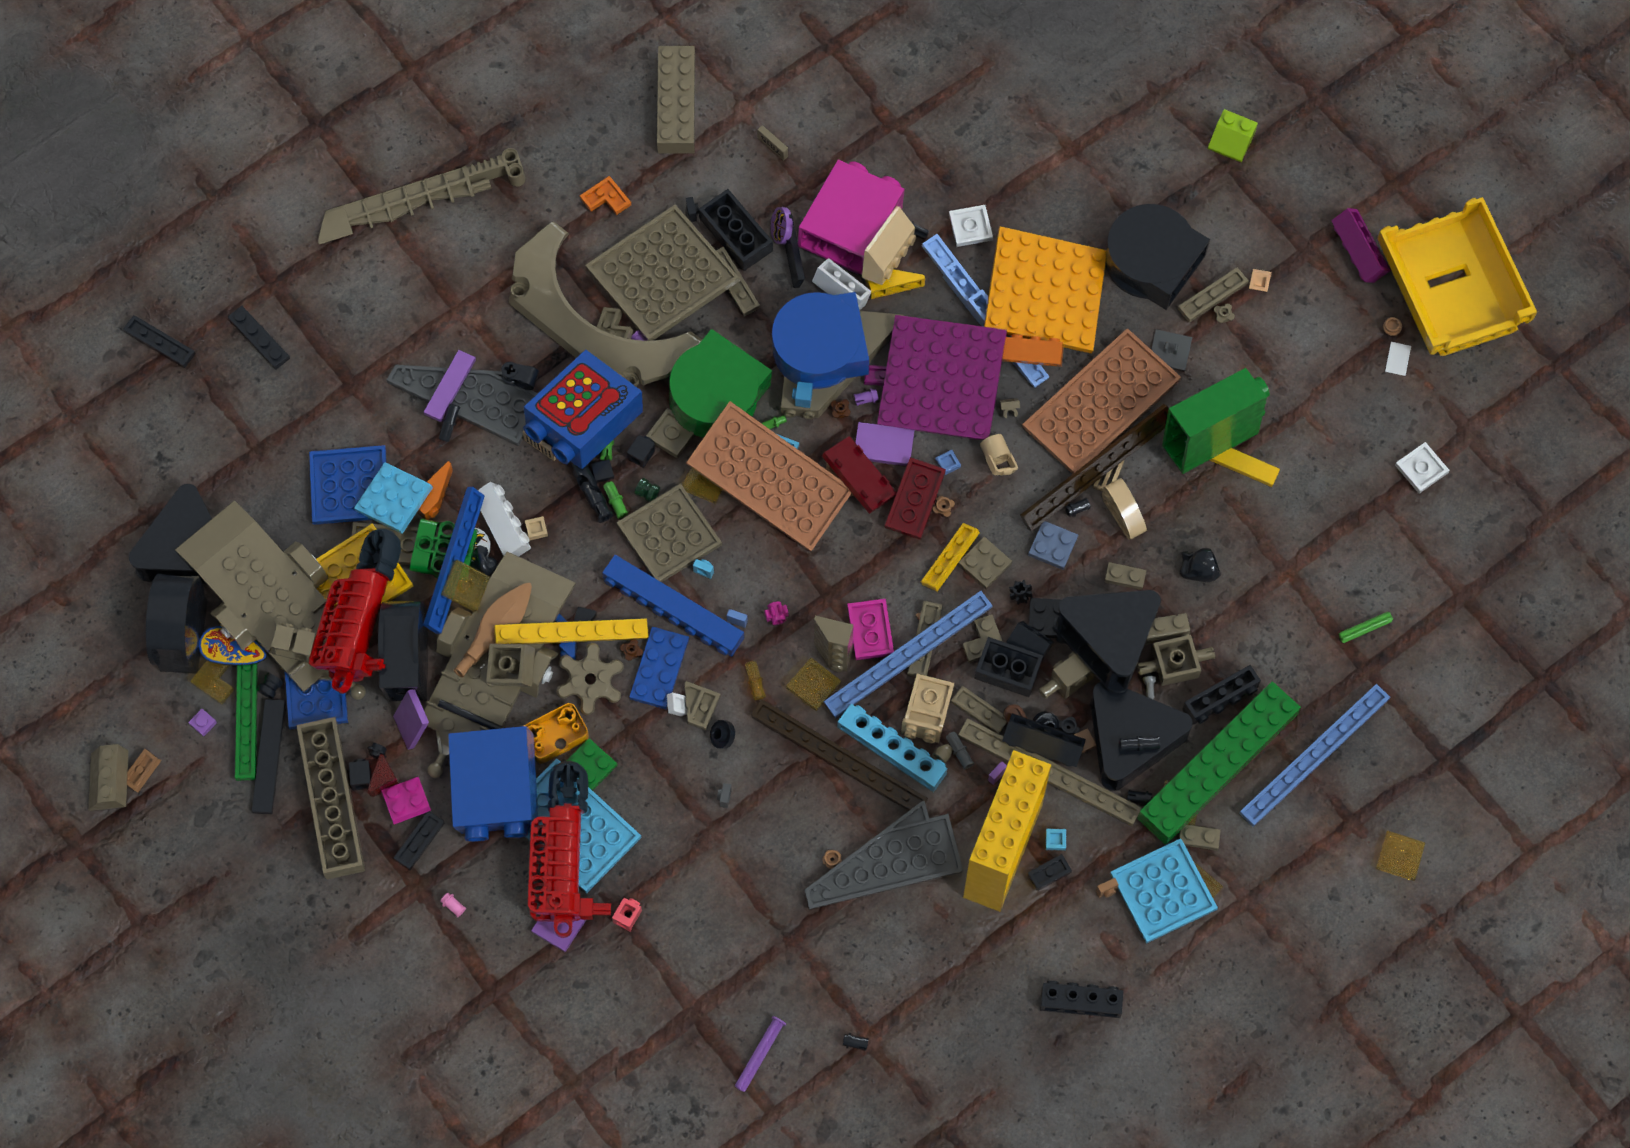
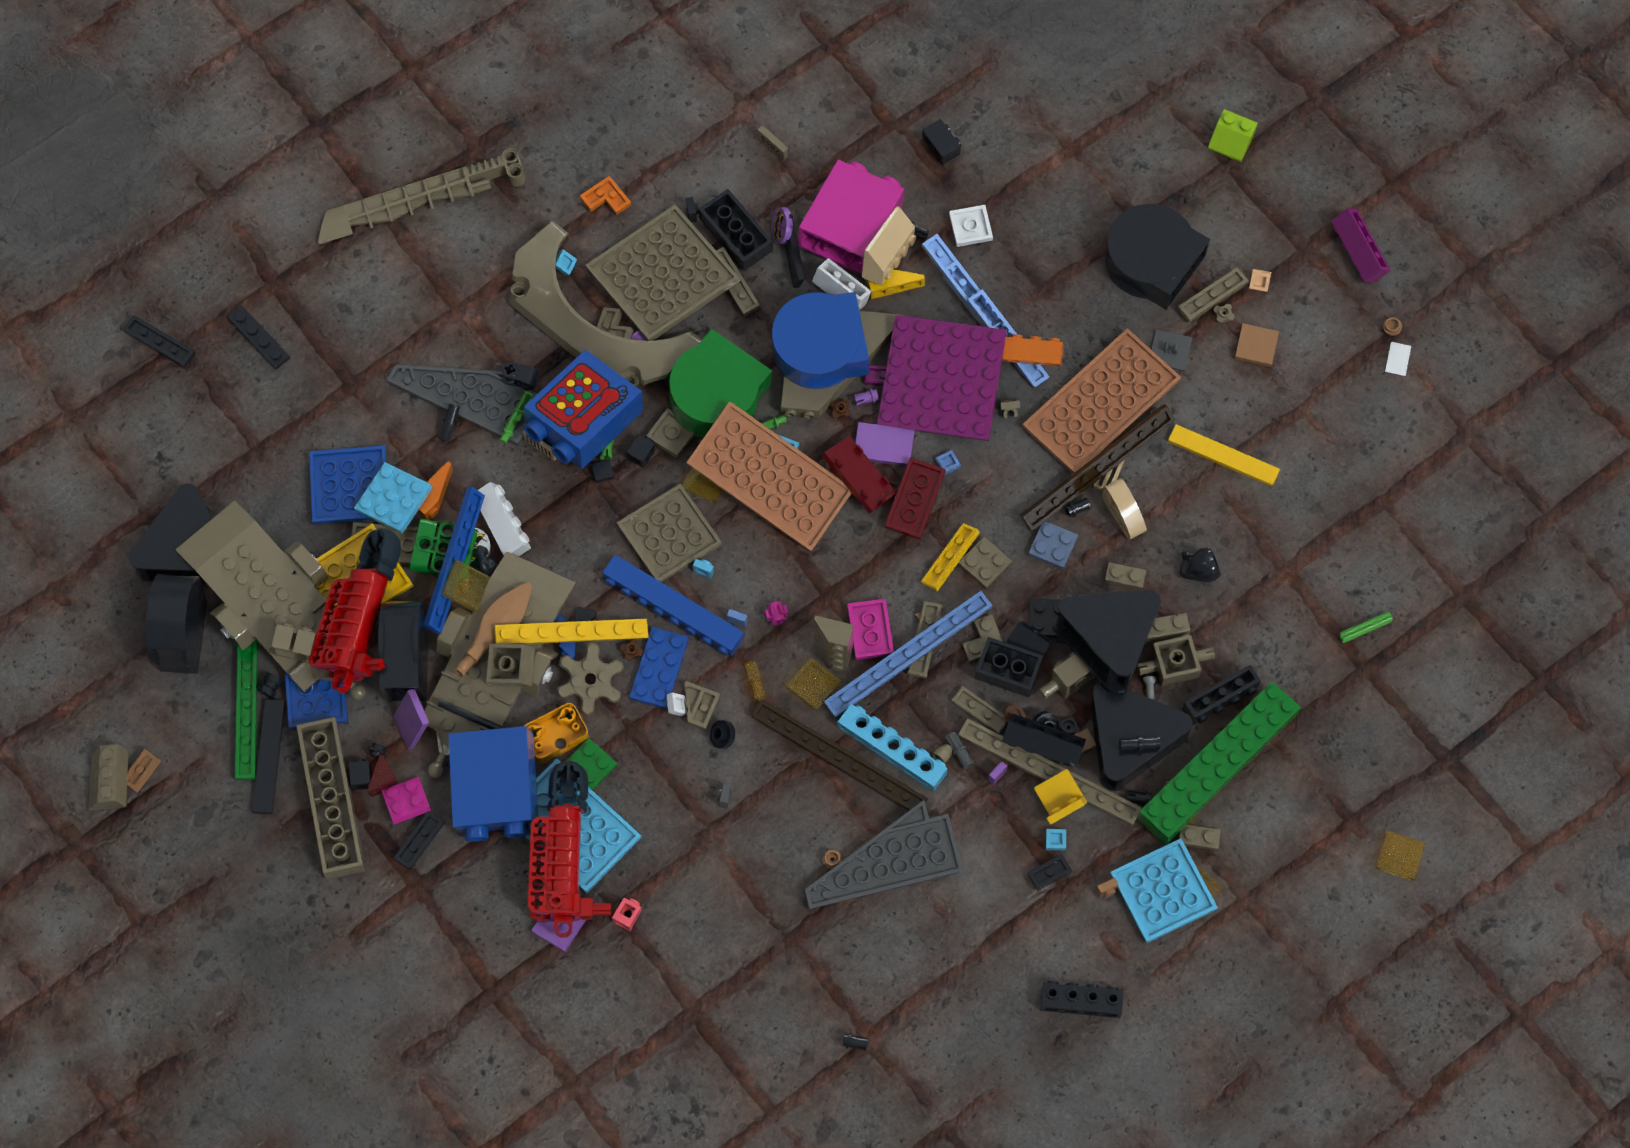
(202, 722): medium lavender plate -> none
(209, 681): clear yellow plate -> none
(225, 651): shield -> none
(449, 385): medium lavender tile -> none
(452, 904): bright pink pin -> none
(516, 416): none -> bright green piece
(536, 528): tan plate -> none
(565, 262): none -> medium azure plate
(592, 492): black piece -> none
(615, 500): bright green axle -> none
(647, 490): clear green wheel -> none
(676, 99): dark tan brick -> none
(759, 1054): medium lavender axle -> none
(803, 394): dark azure plate -> none
(927, 708): tan bracket -> none
(941, 141): none -> black brick
(943, 501): medium nougat plate -> none
(996, 453): tan piece -> none
(1006, 830): yellow panel -> none
(1021, 592): black gear -> none
(1045, 288): light orange plate -> none
(1060, 796): none -> yellow bracket
(1215, 420): green brick -> none
(1256, 345): none -> medium nougat tile
(1314, 755): medium blue plate -> none
(1422, 467): white plate -> none
(1467, 309): yellow panel -> none

